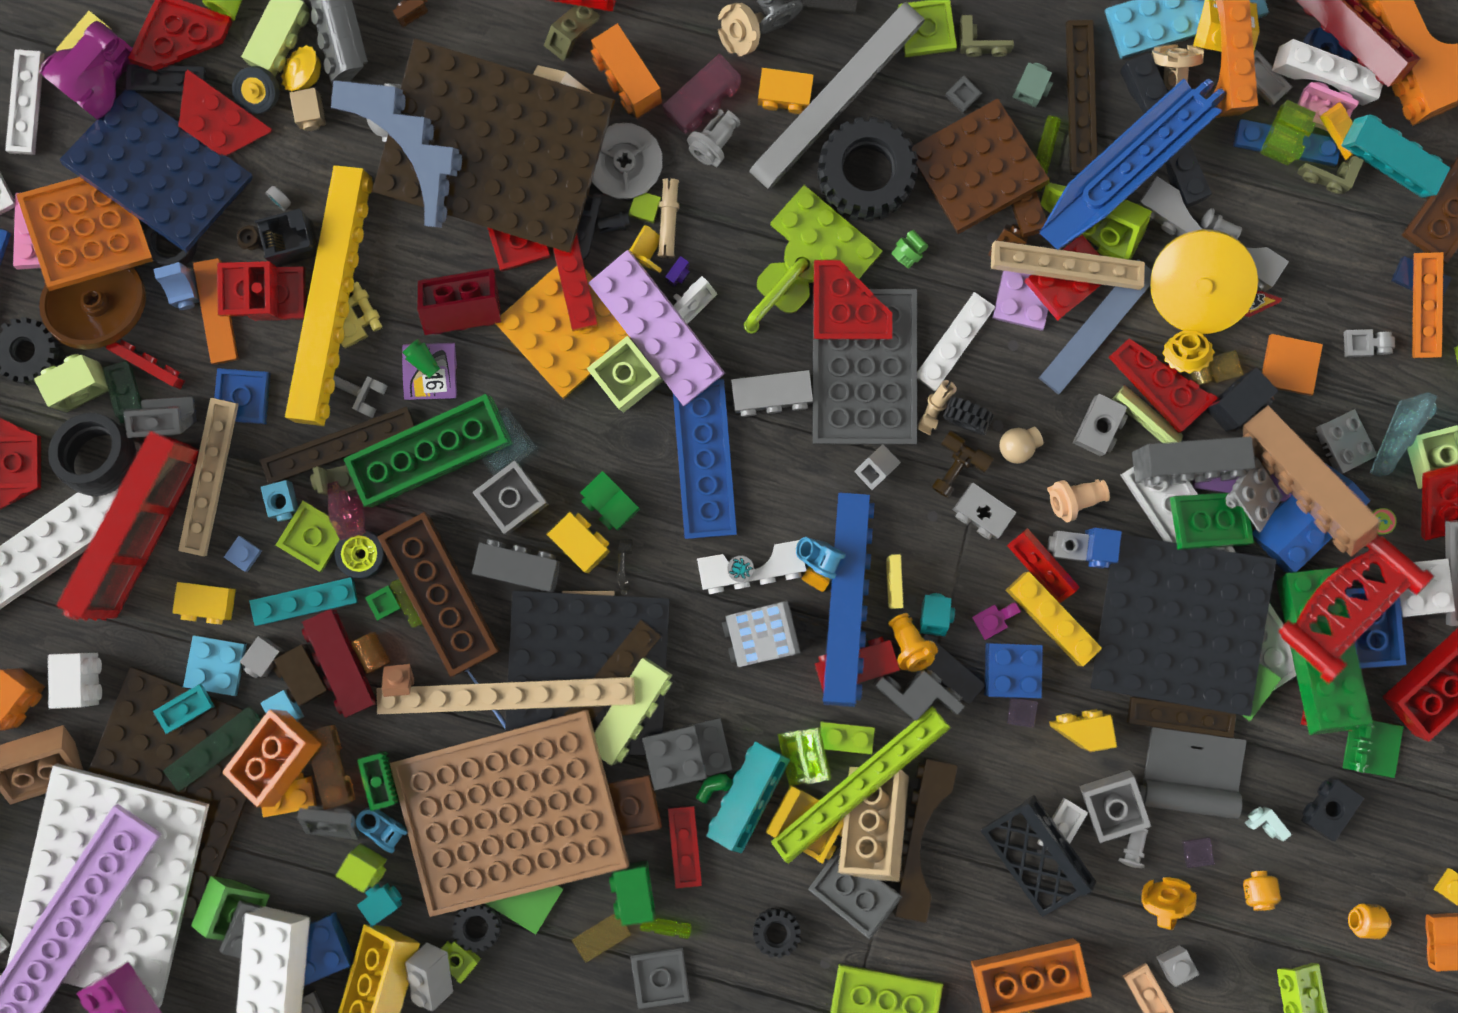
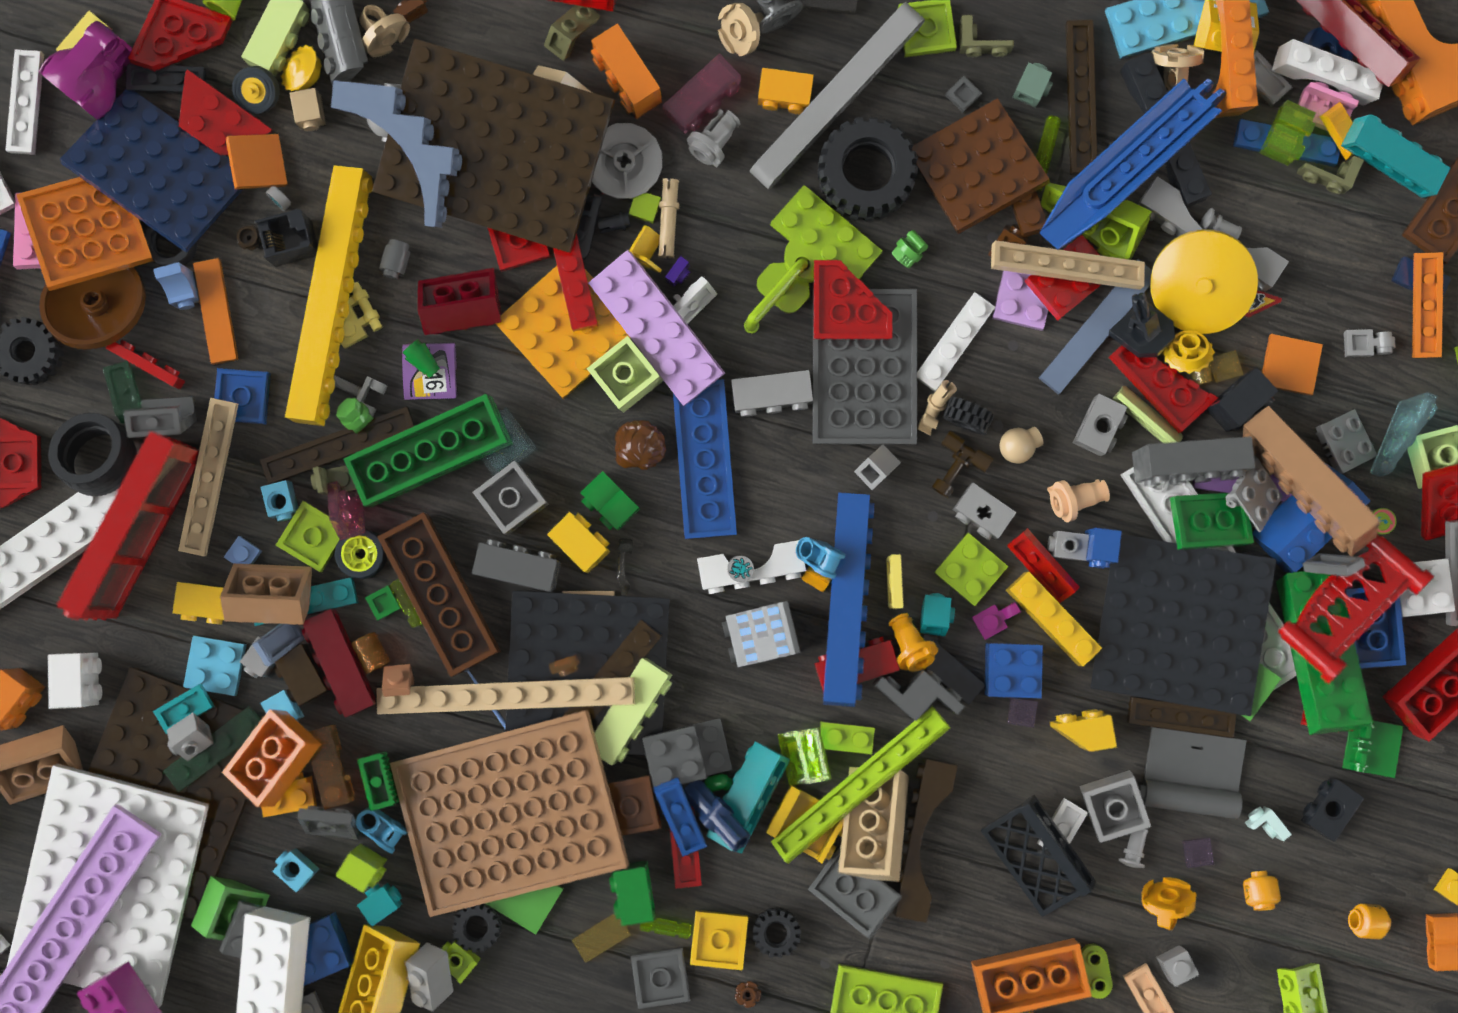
(72, 383): yellowish green brick -> none
(189, 737): none -> light grey brick
(256, 161): none -> orange tile
(261, 291): red bracket -> none
(267, 594): none -> medium nougat slope
(278, 642): none -> sand blue tile
(307, 869): none -> medium azure brick
(354, 414): none -> bright green piece
(384, 32): none -> tan tile
(395, 259): none -> dark grey brick
(564, 666): none -> clear orange plate
(639, 445): none -> reddish brown hair
(680, 816): none -> blue tile
(717, 815): none -> dark blue piece
(719, 940): none -> yellow plate
(750, 987): none -> reddish brown plate
(971, 569): none -> lime plate
(1097, 971): none -> lime plate
(1144, 329): none -> black piece
(1334, 564): none -> dark grey tile

